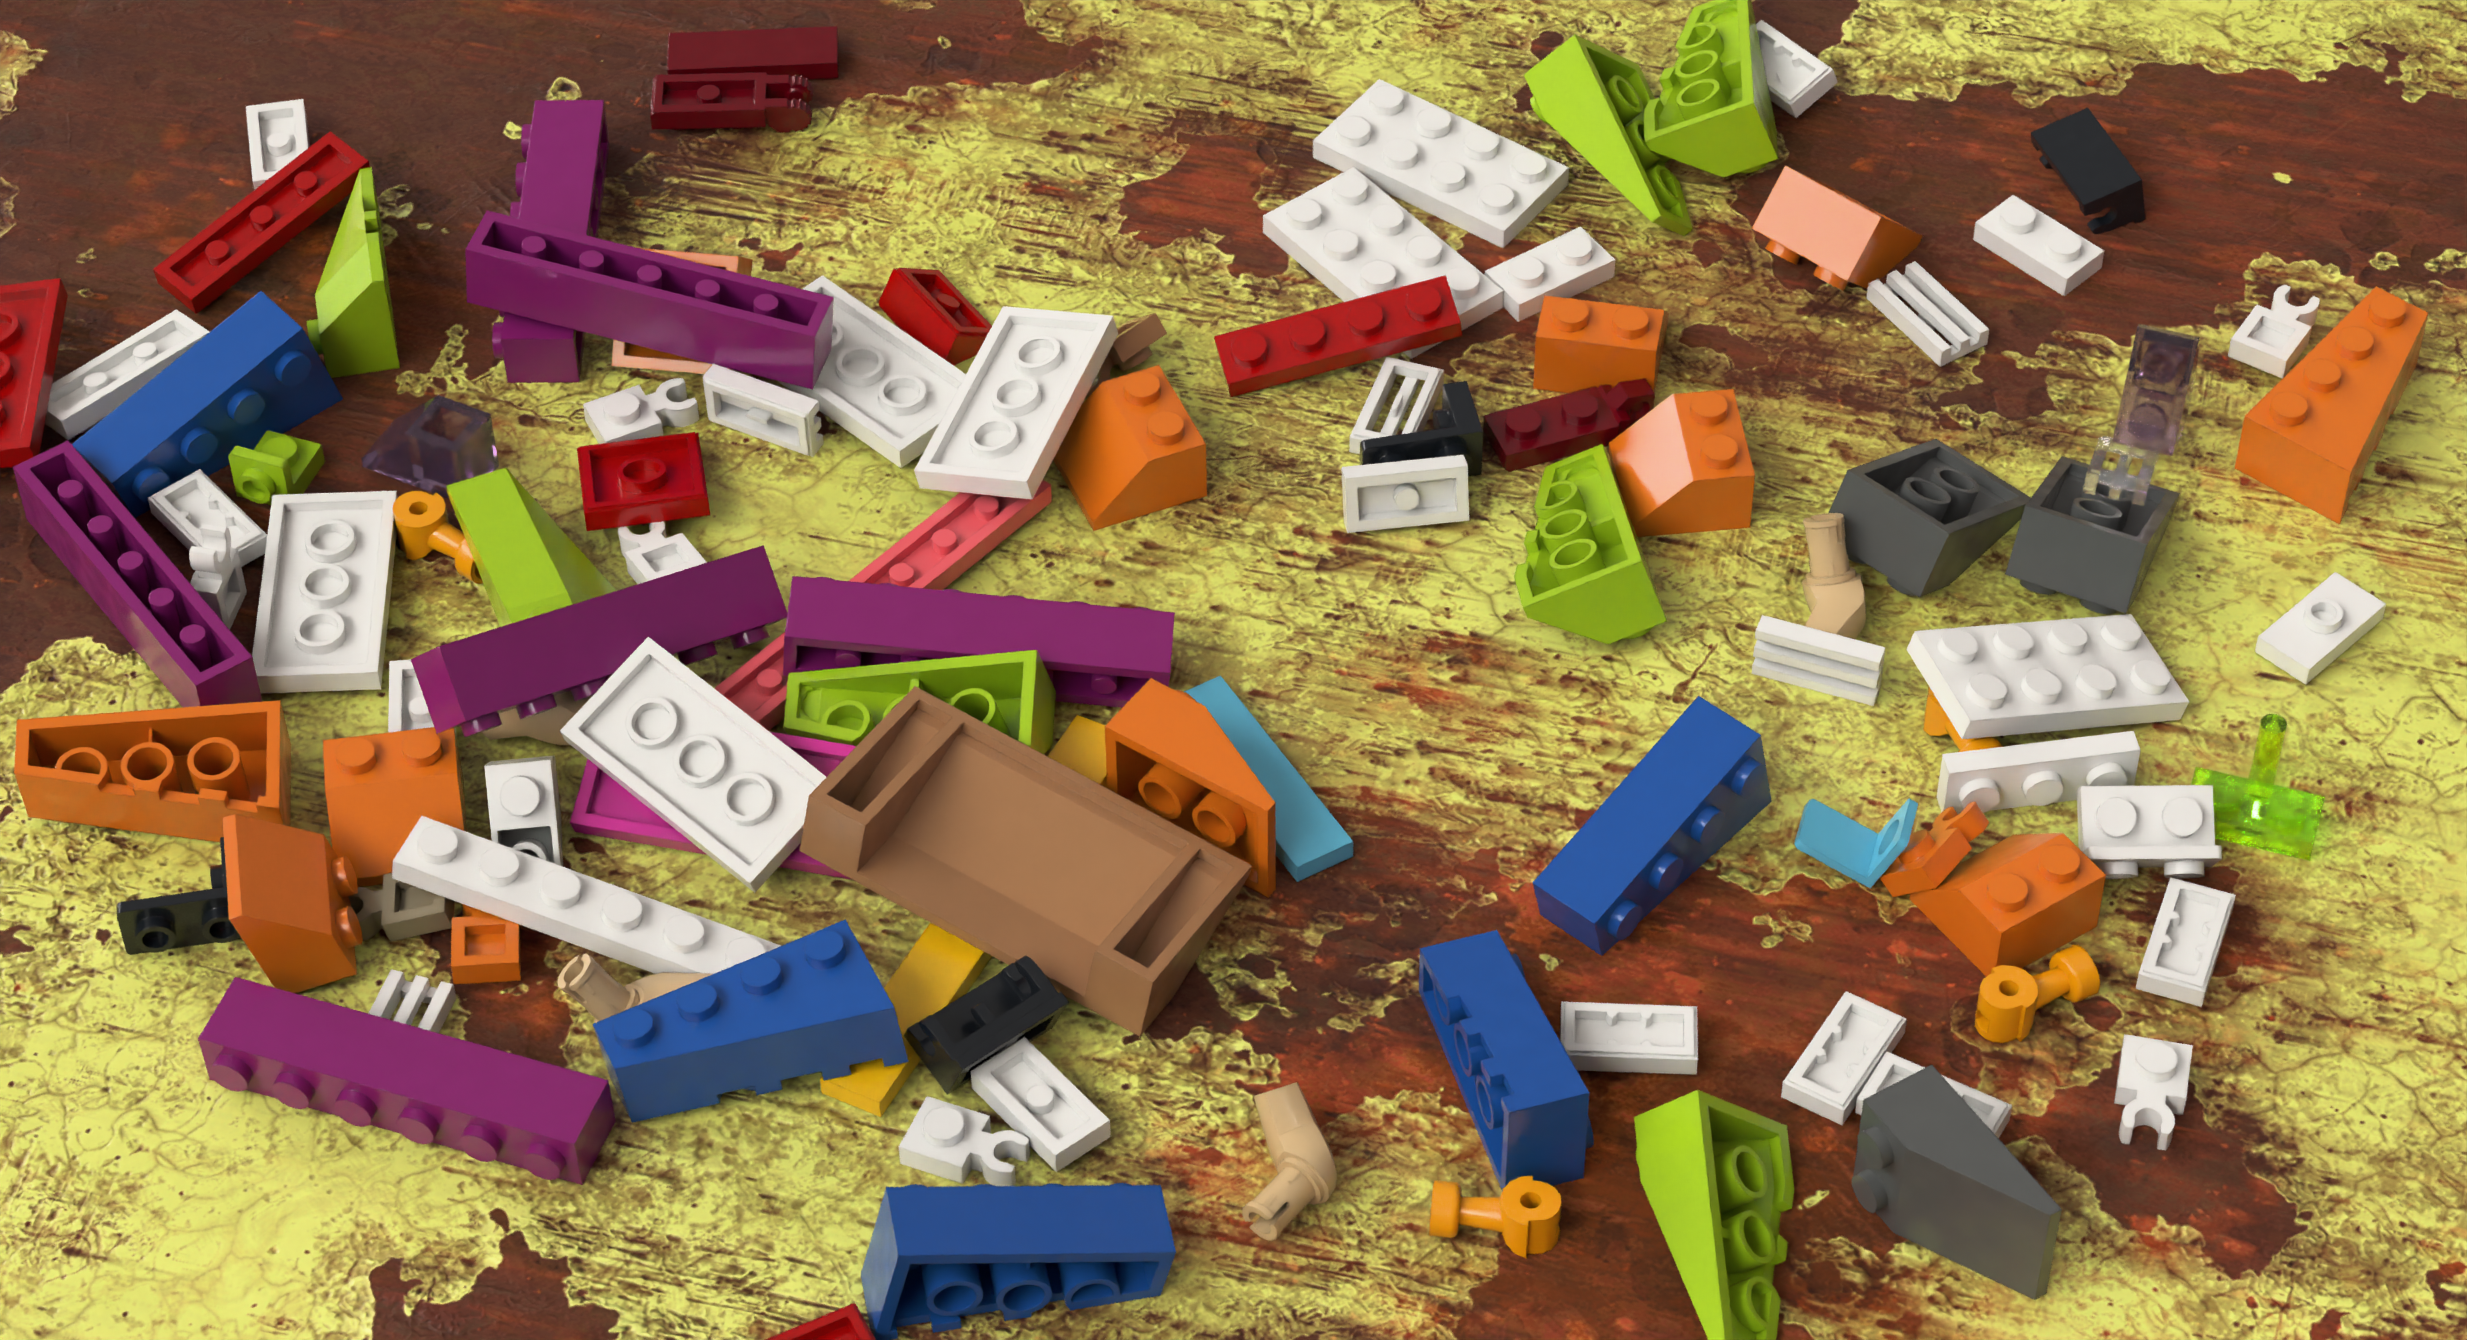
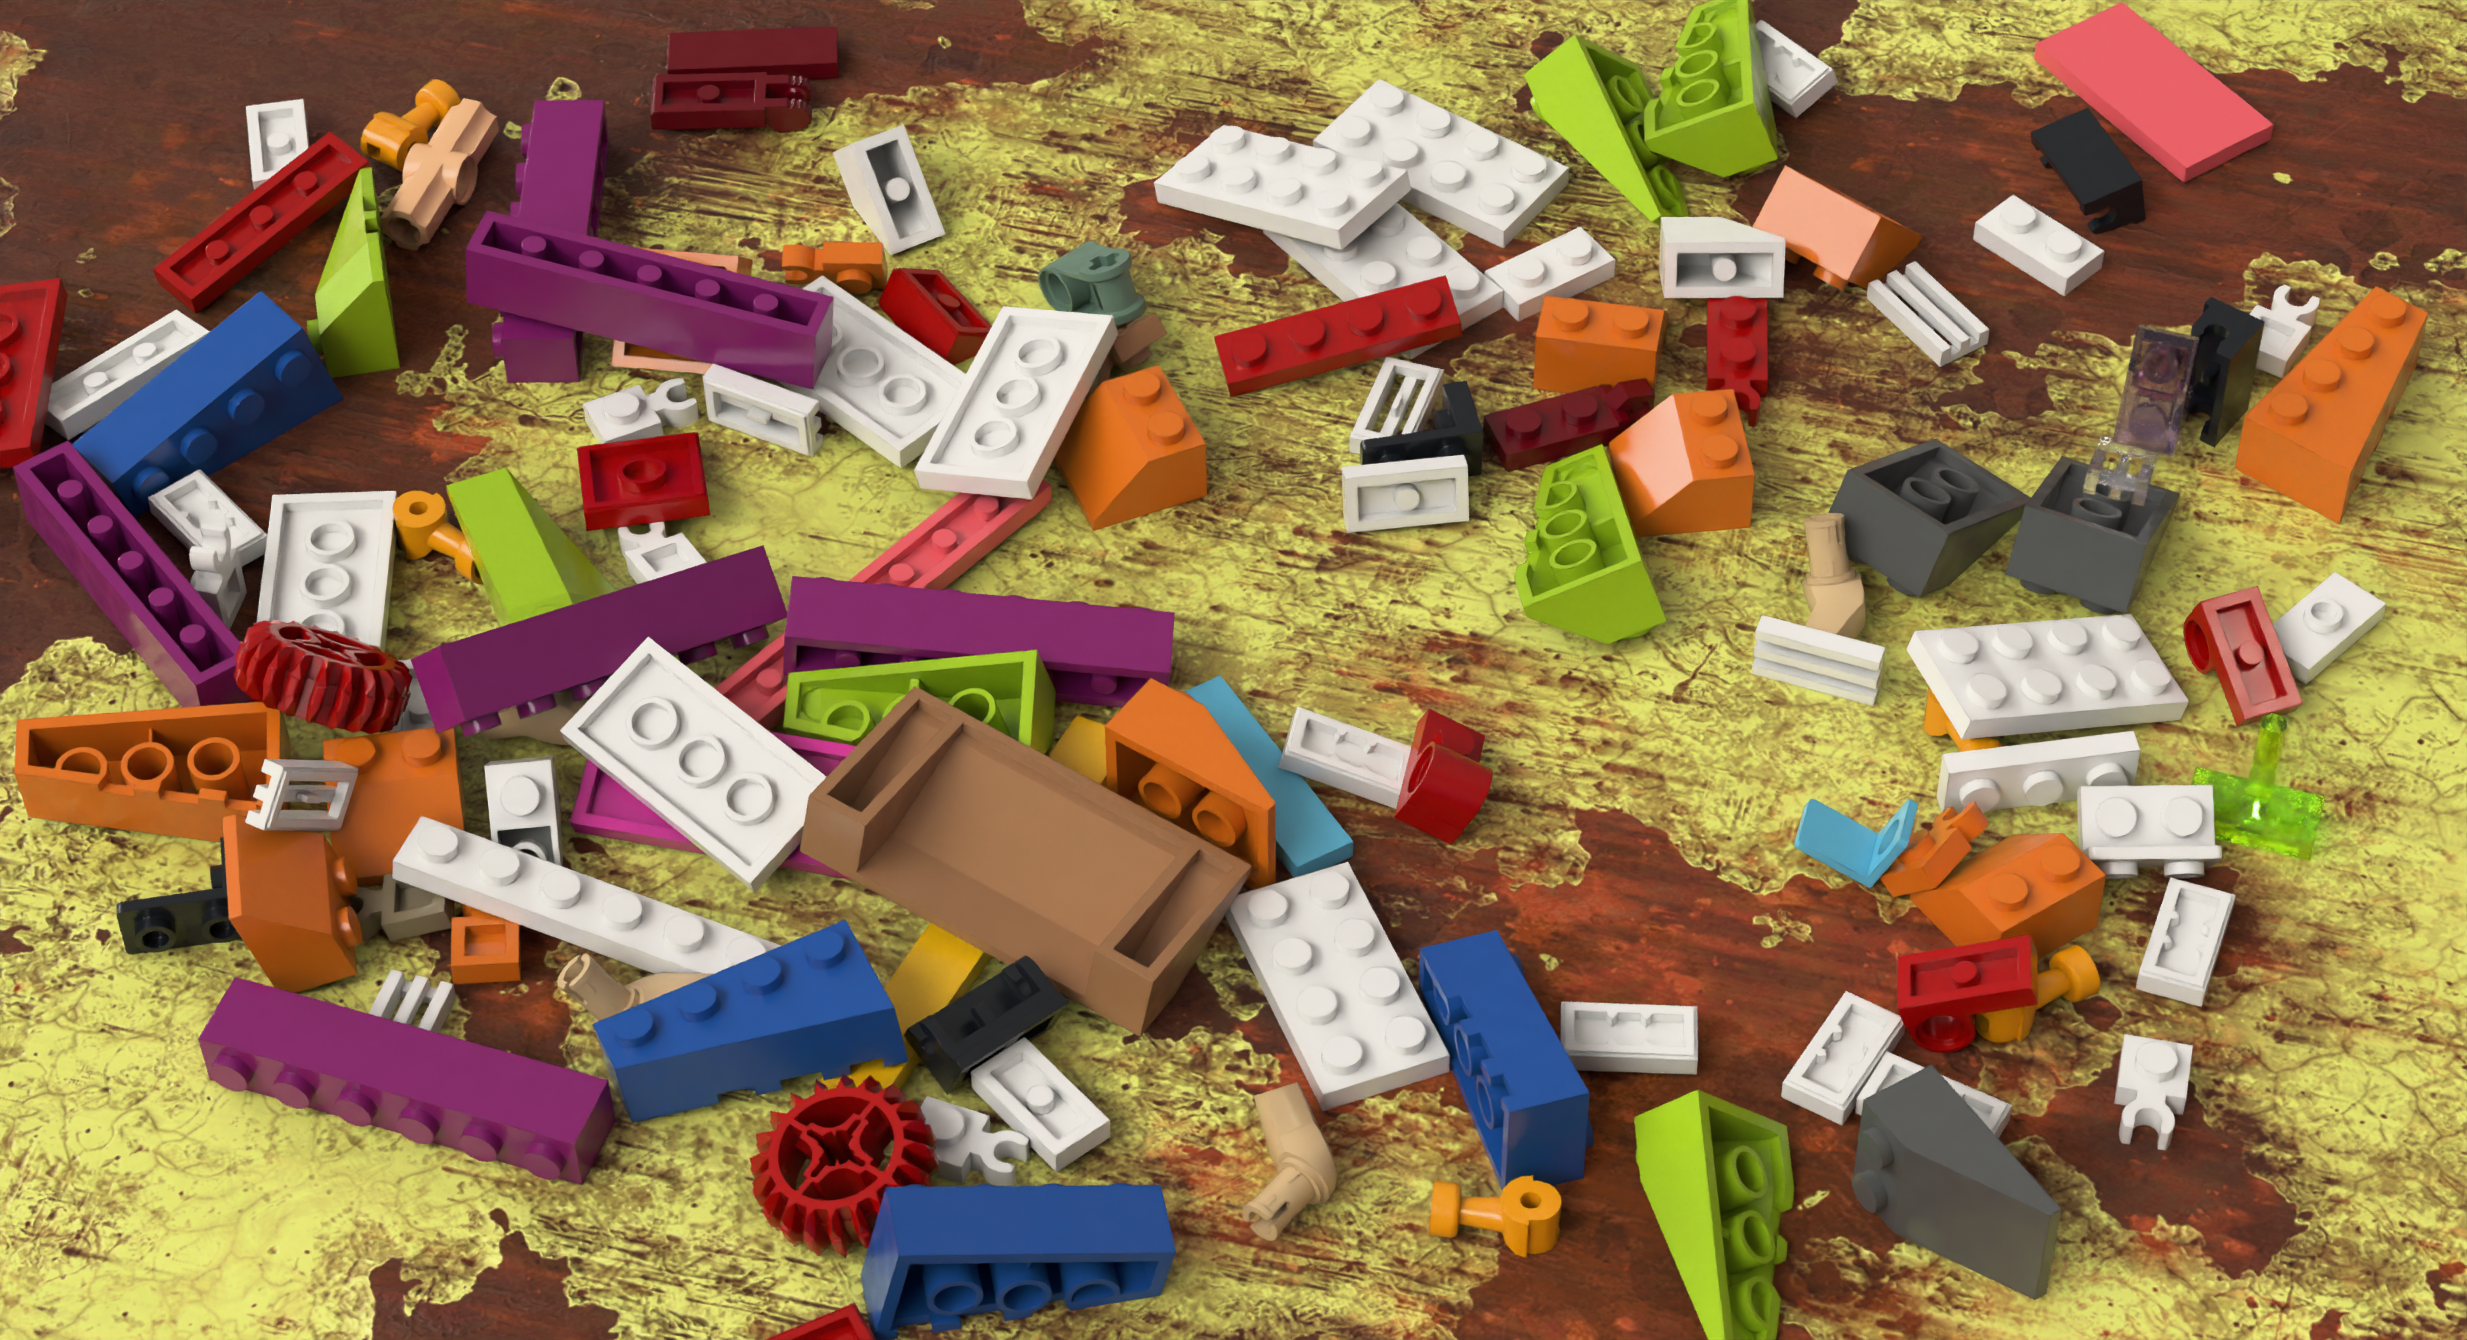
(275, 467): lime bracket -> none
(279, 791): none -> white tile
(322, 676): none -> red gear
(391, 137): none -> light orange leg
(435, 446): slope -> none
(439, 174): none -> light nougat piece
(845, 1141): none -> red gear
(850, 265): none -> orange plate
(889, 189): none -> white slope
(1093, 282): none -> sand green piece
(1282, 186): none -> white plate
(1336, 986): none -> white plate
(1345, 757): none -> white plate
(1443, 778): none -> red plate
(1656, 827): blue wedge -> none
(1719, 259): none -> white slope
(1738, 350): none -> red plate
(1950, 985): none -> red plate
(2153, 92): none -> coral tile
(2224, 366): none -> black hinge
(2241, 645): none -> plate

